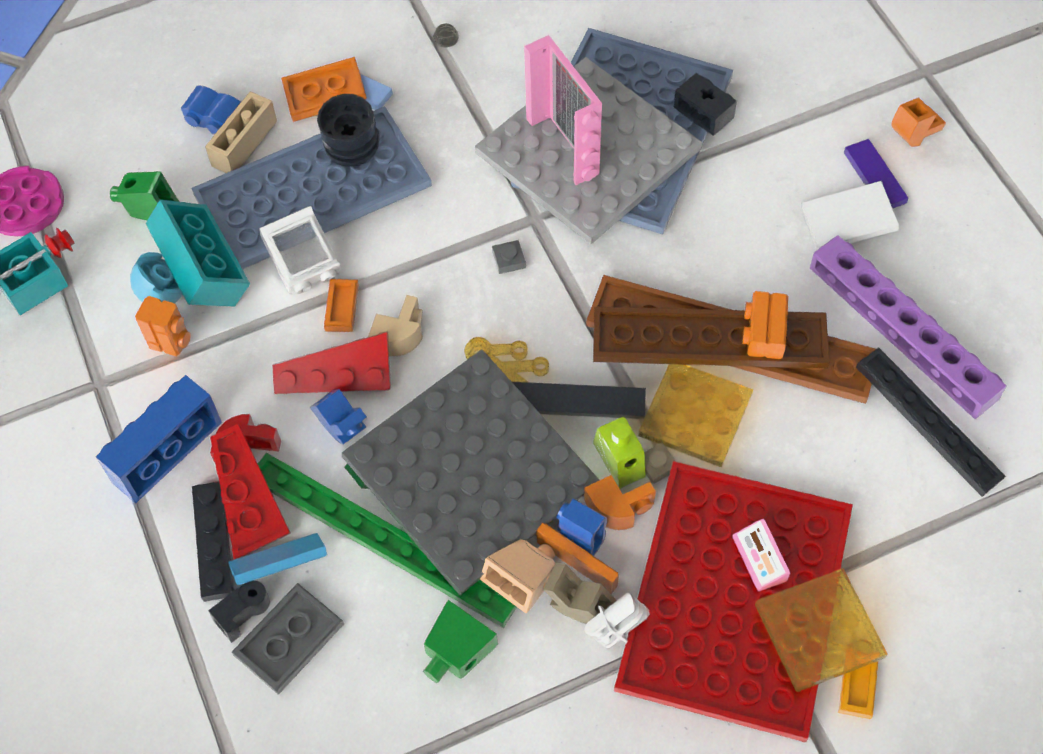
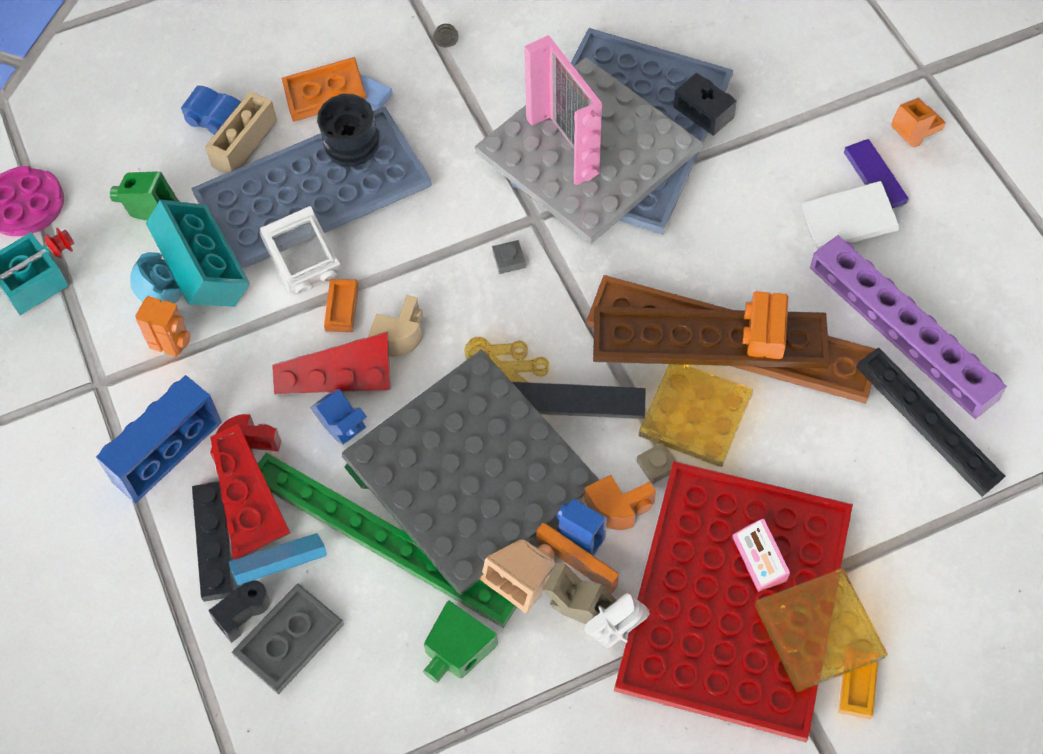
(619, 446): lime torso -> none

